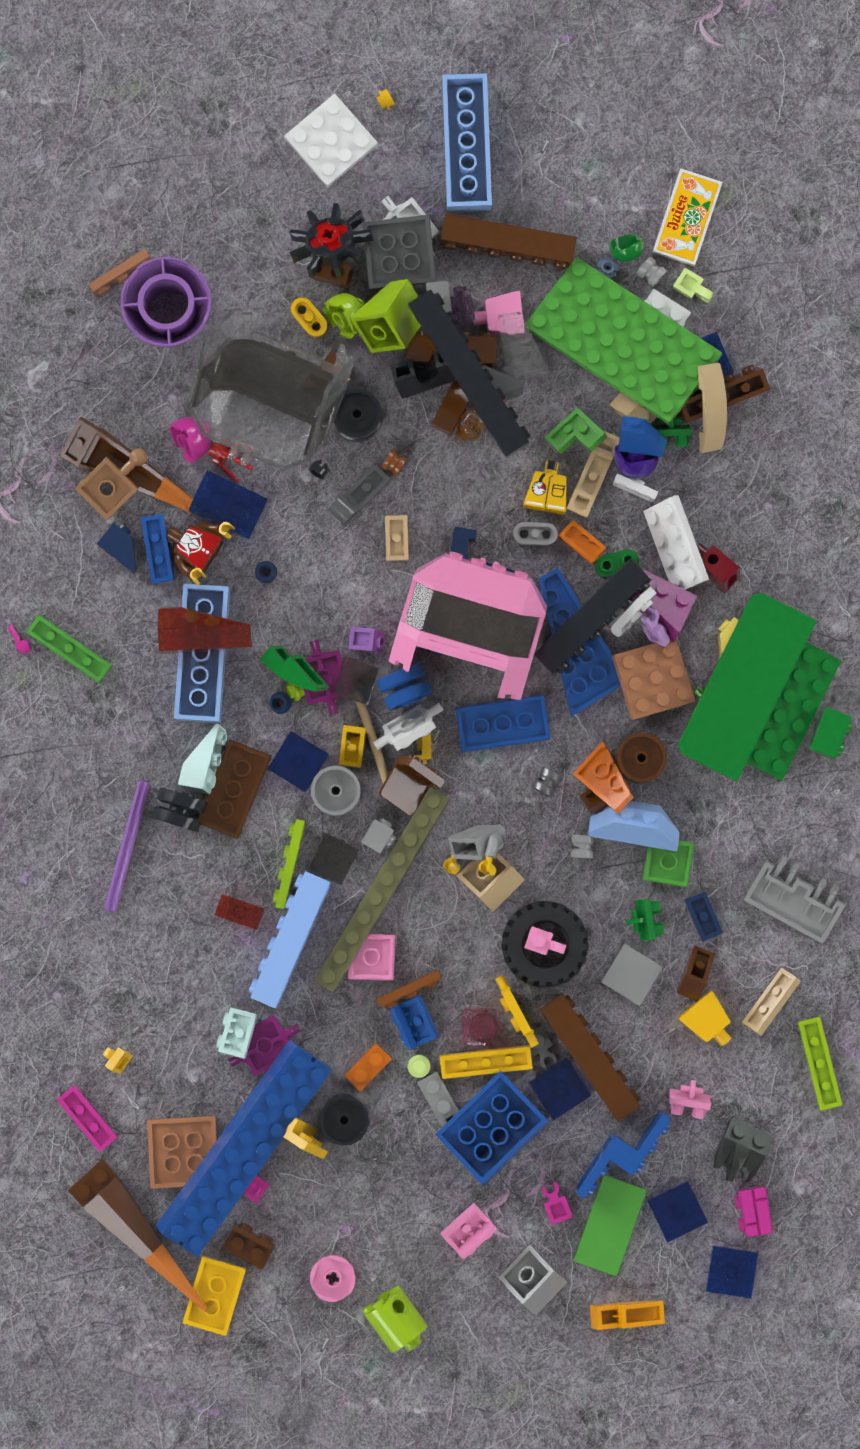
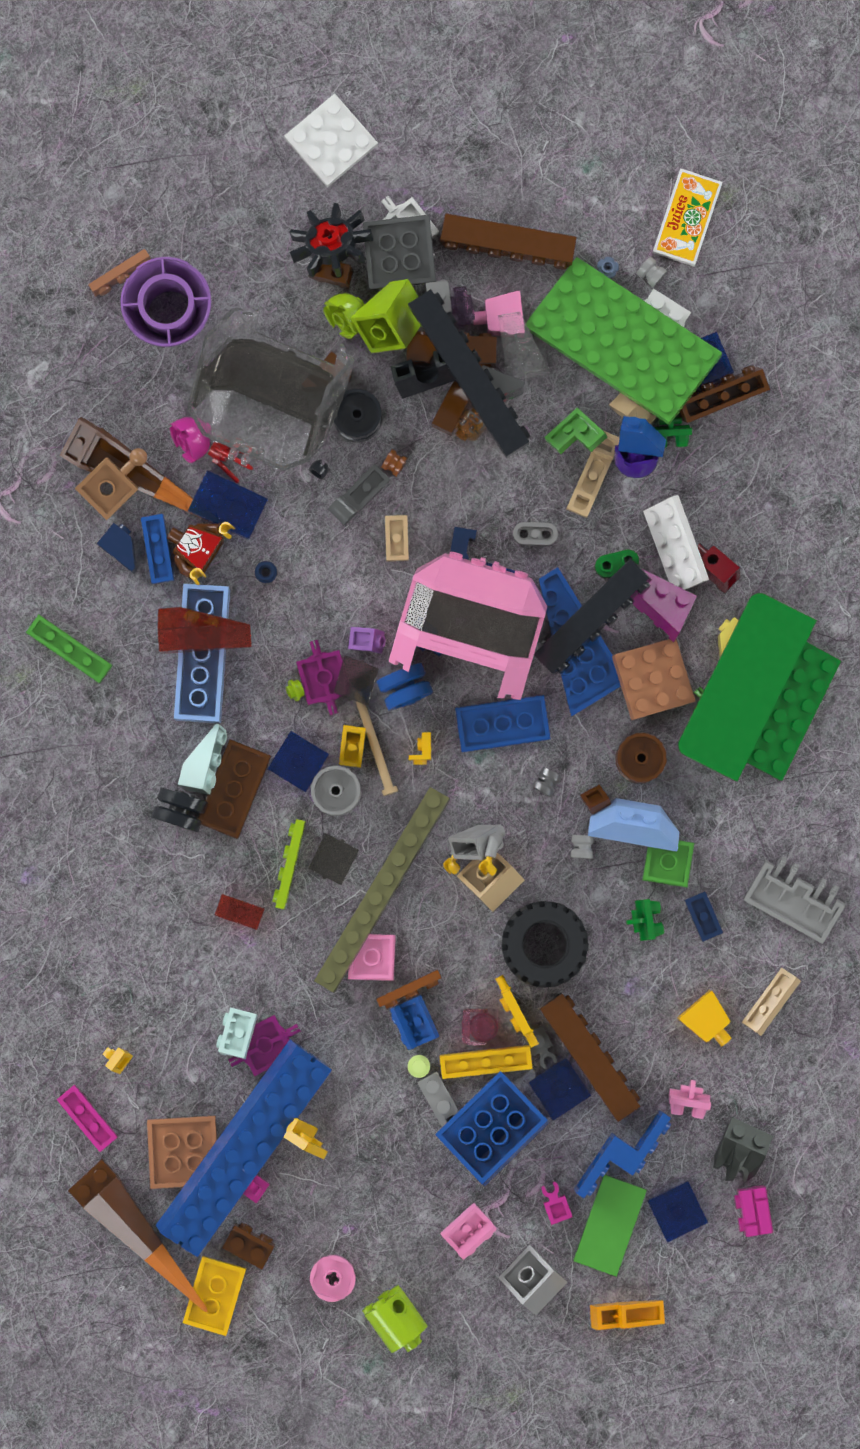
(21, 645): dark pink hand -> none
(127, 846): medium lavender axle -> none
(274, 702): dark blue plate -> none
(291, 939): light blue brick -> none
(293, 669): green slope -> none
(309, 318): yellow plate -> none
(339, 1106): black wheel -> none
(368, 1067): orange plate -> none
(379, 835): light grey brick -> none
(385, 99): yellow plate -> none
(408, 727): white plate -> none
(409, 783): bracket -> none
(466, 143): light blue brick -> none
(540, 942): bright pink plate -> none
(547, 490): yellow torso -> none
(582, 542): orange plate -> none
(604, 778): orange wing -> none
(626, 247): green hair -> none
(631, 974): light grey tile -> none
(633, 613): white plate -> none
(635, 487): white plate -> none
(655, 630): lavender plate -> none
(690, 285): yellowish green plate -> none
(696, 973): reddish brown slope -> none
(714, 407): tan slope -> none
(731, 1271): clear blue plate -> none
(819, 1063): lime plate -> none
(830, 733): green brick -> none

